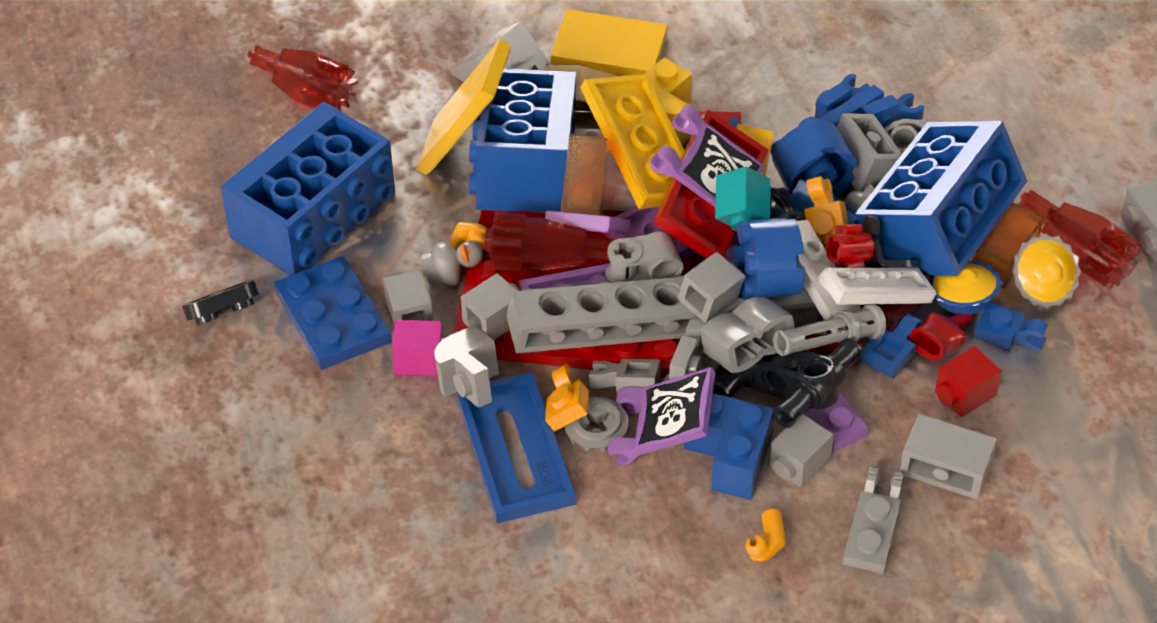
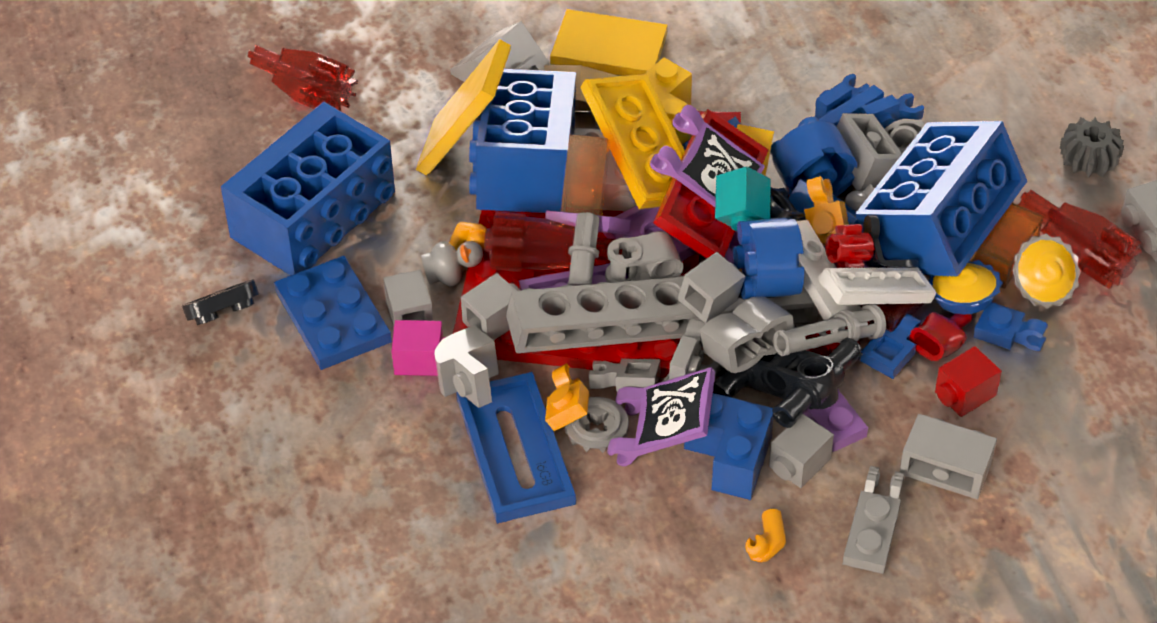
(583, 249): none -> light grey axle
(1091, 147): none -> dark grey gear

